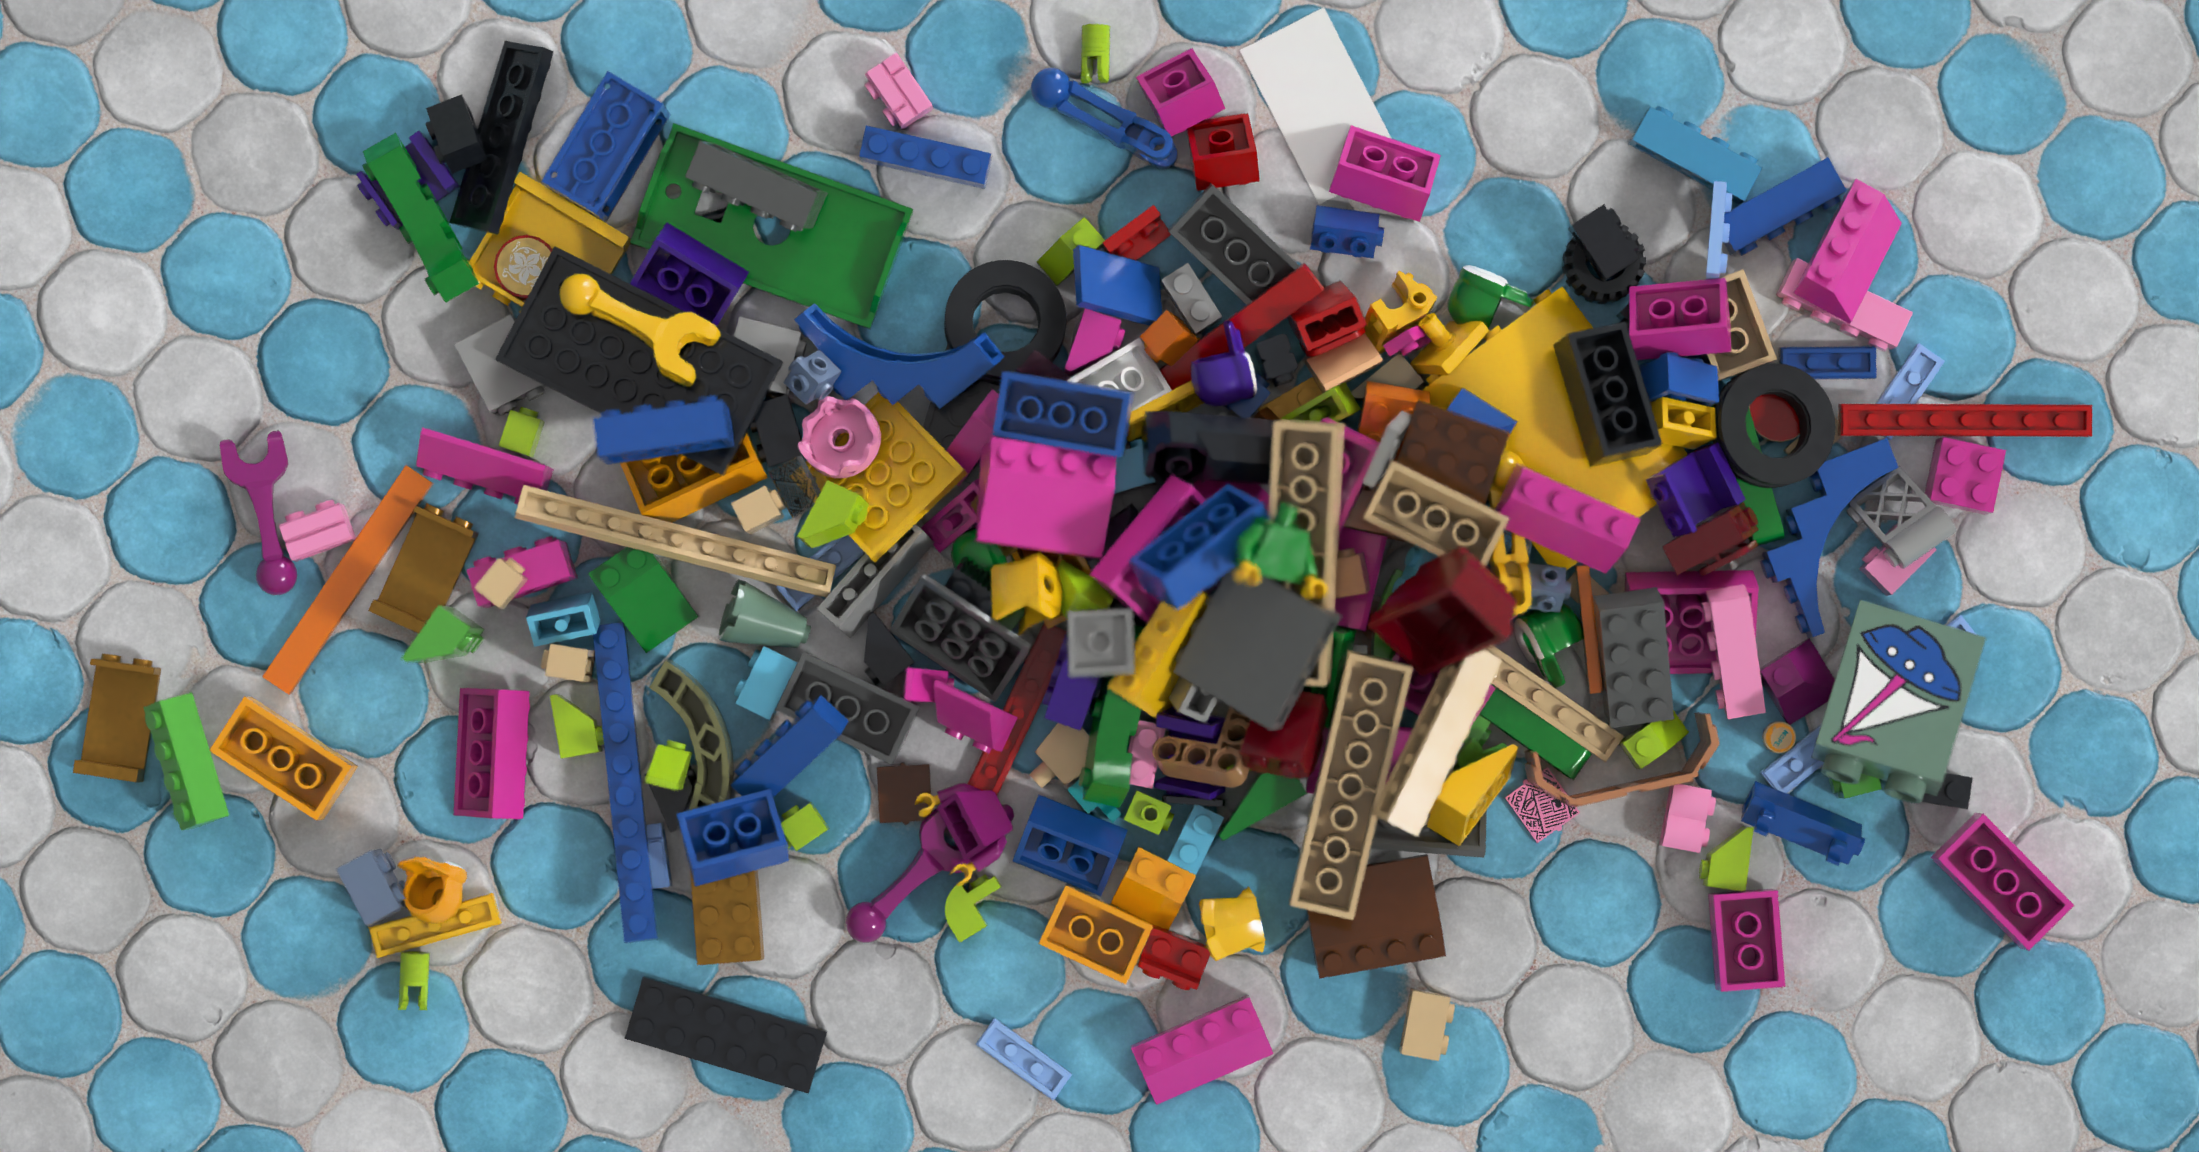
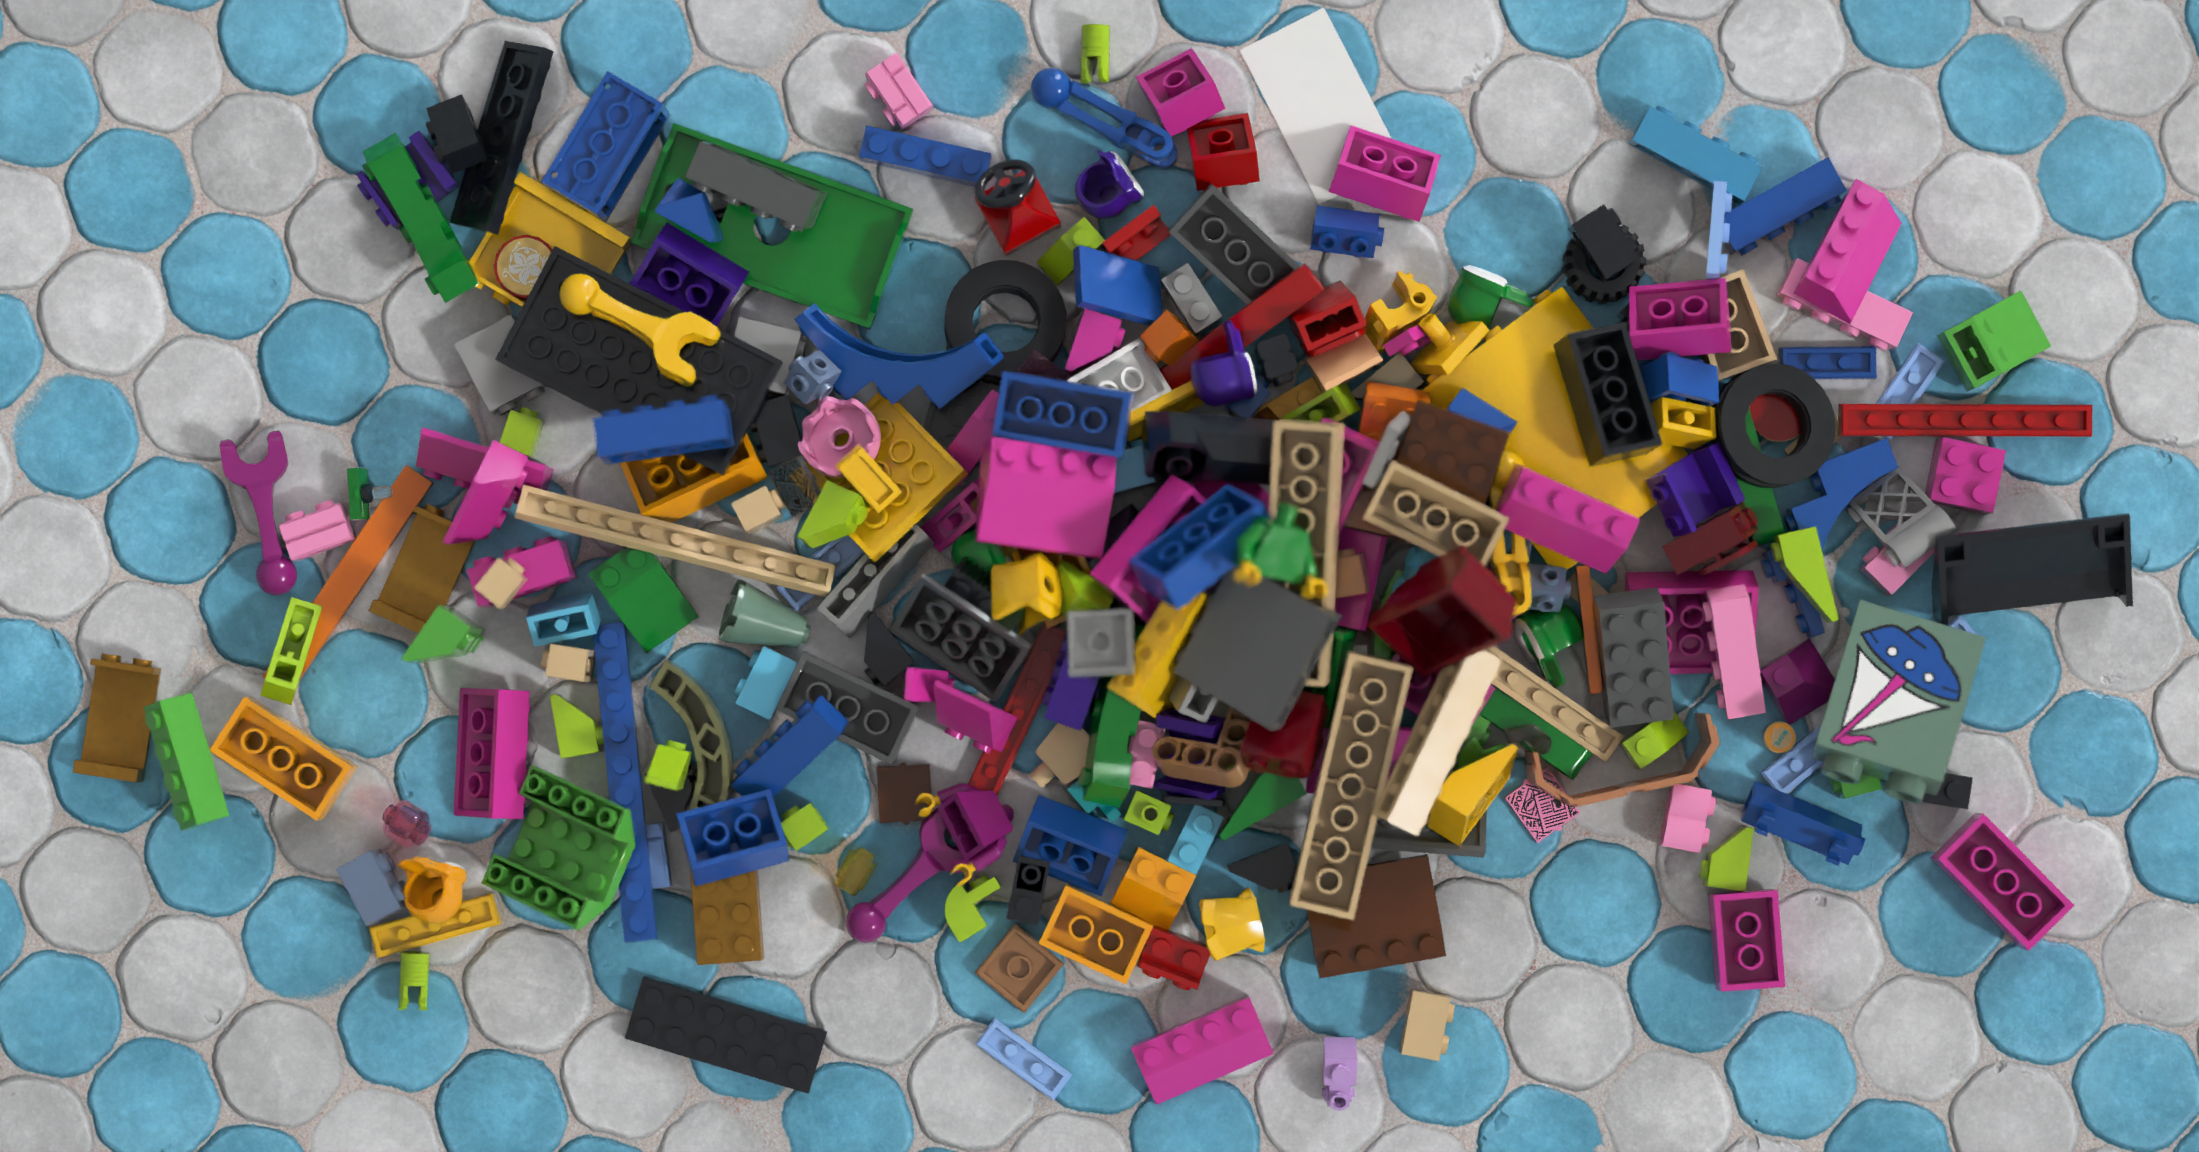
(291, 651): none -> lime slope
(362, 493): none -> green piece
(406, 824): none -> clear pink head
(488, 495): none -> dark pink slope
(566, 851): none -> bright green slope
(691, 210): none -> blue slope
(855, 870): none -> clear yellow brick
(868, 478): none -> yellow tile
(1015, 206): none -> red piece
(1019, 968): none -> medium nougat tile
(1028, 890): none -> black slope
(1107, 187): none -> dark purple piece
(1268, 868): none -> black slope
(1339, 1071): none -> lavender brick
(1530, 734): none -> clear smoke arm
(1804, 564): none -> lime slope
(1993, 341): none -> bright green slope
(2032, 566): none -> black slope

